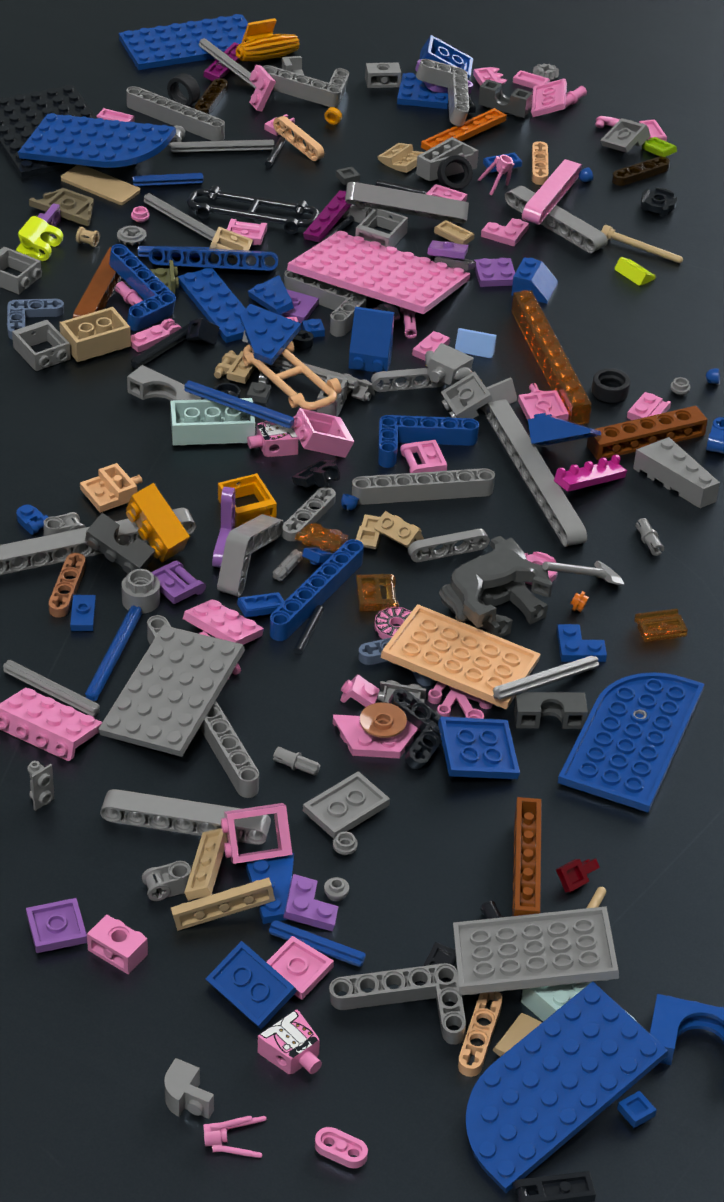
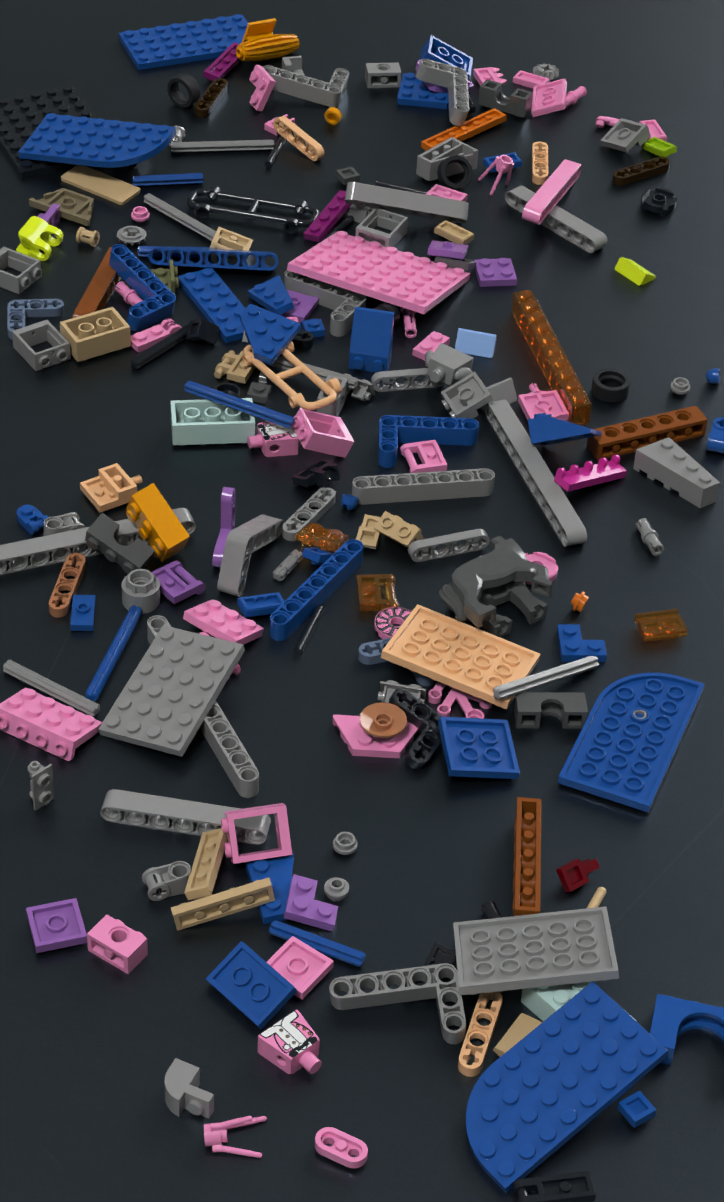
(107, 114): bright pink tile -> none
(148, 383): light grey arch -> none
(175, 113): light grey beam -> none
(226, 60): light grey axle -> none
(250, 230): bright pink plate -> none
(250, 485): light orange window -> none
(296, 761): light grey axle -> none
(346, 804): light grey plate -> none
(359, 690): bright pink bracket -> none
(400, 157): tan slope -> none
(508, 235): bright pink plate -> none
(536, 277): blue slope -> none
(586, 175): blue hinge -> none
(600, 571): light grey piece -> none
(611, 234): tan piece -> none
(647, 406): bright pink plate -> none

